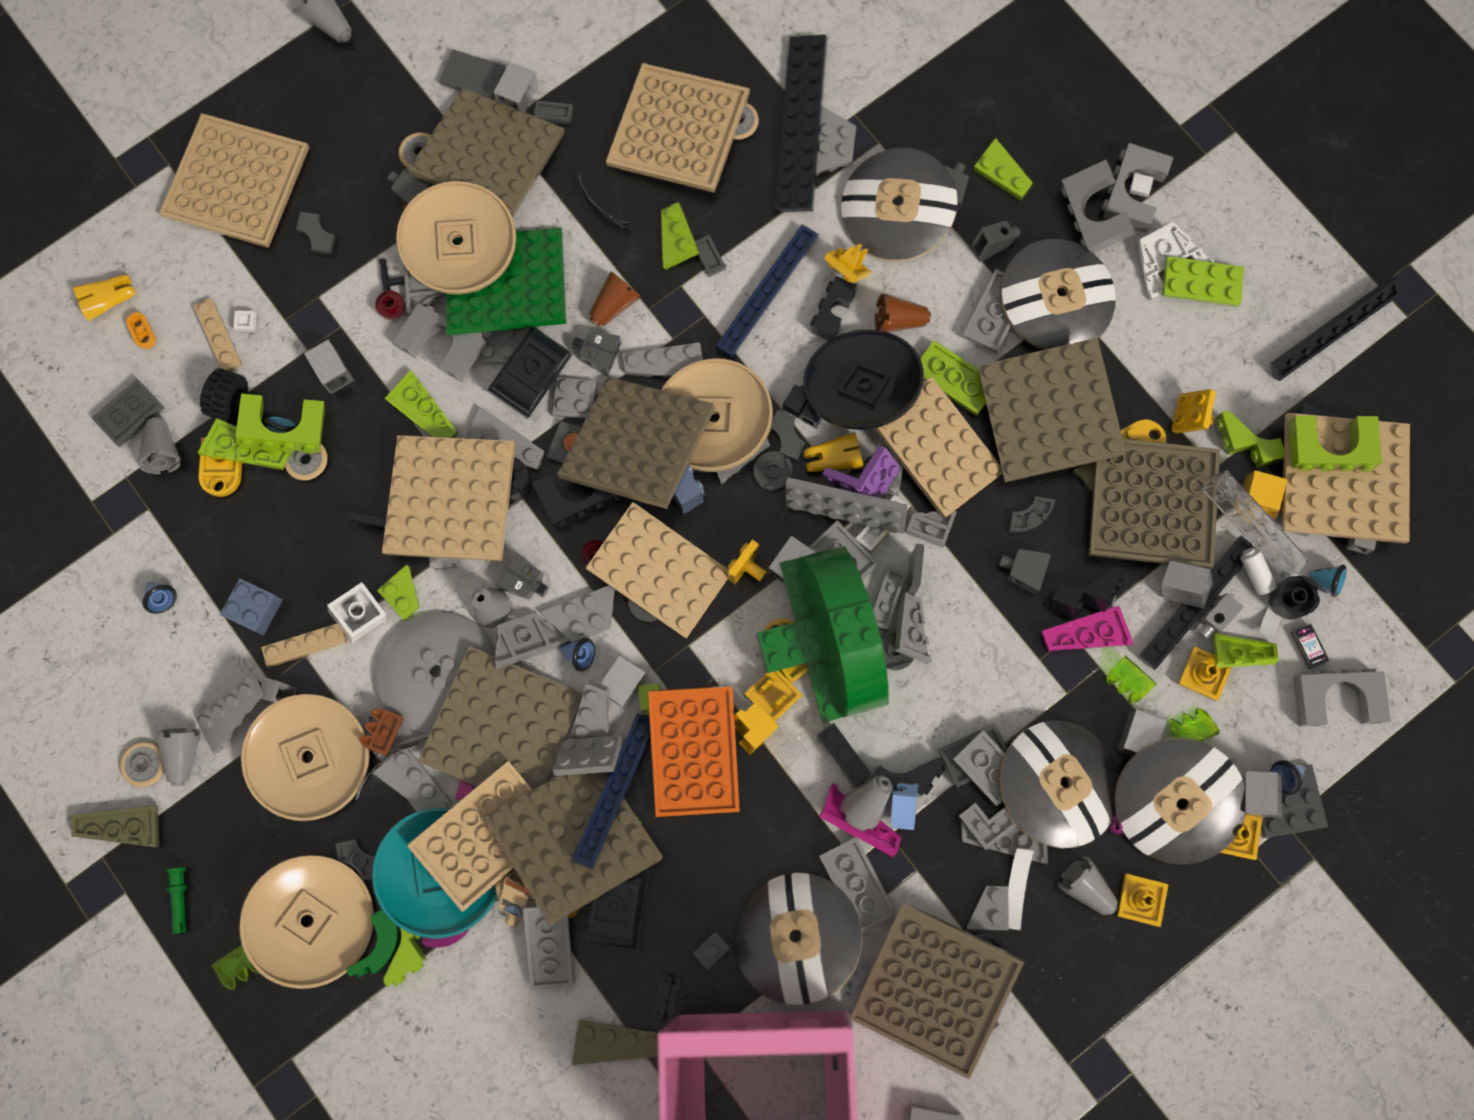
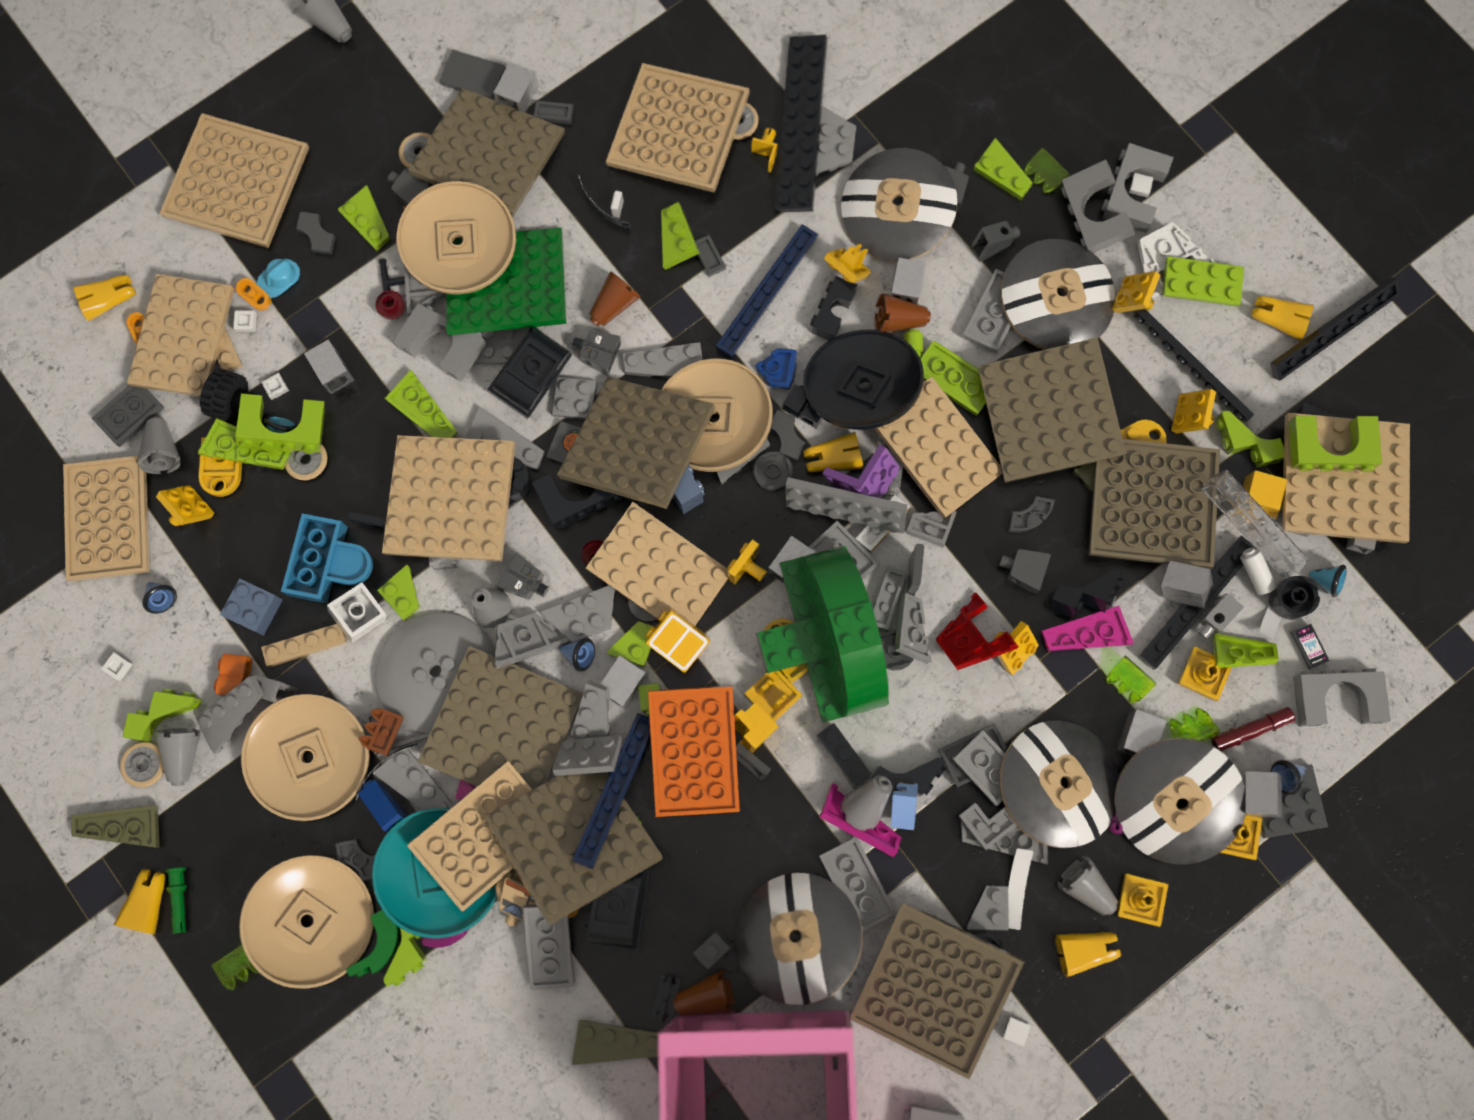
(105, 519): none -> tan plate
(116, 666): none -> white plate
(143, 903): none -> yellow piece
(163, 706): none -> lime arch
(180, 335): none -> tan plate
(184, 505): none -> yellow plate
(232, 672): none -> orange brick
(255, 294): none -> light orange plate
(275, 386): none -> white tile
(278, 276): none -> medium azure piece
(323, 558): none -> dark azure brick
(365, 218): none -> lime wing
(381, 804): none -> blue slope
(617, 204): none -> white tile
(633, 645): none -> lime wing
(677, 639): none -> yellow brick
(706, 997): none -> dark orange cone
(751, 762): none -> dark grey tile
(766, 146): none -> yellow bracket
(779, 368): none -> blue plate
(908, 279): none -> flat silver piece
(915, 339): none -> lime brick
(965, 643): none -> red wing
(1014, 660): none -> yellow plate
(1016, 1031): none -> white tile
(1047, 169): none -> clear neon green plate
(1085, 951): none -> yellow piece
(1136, 292): none -> yellow plate
(1198, 370): none -> black plate
(1253, 729): none -> dark red piece
(1283, 315): none -> yellow piece

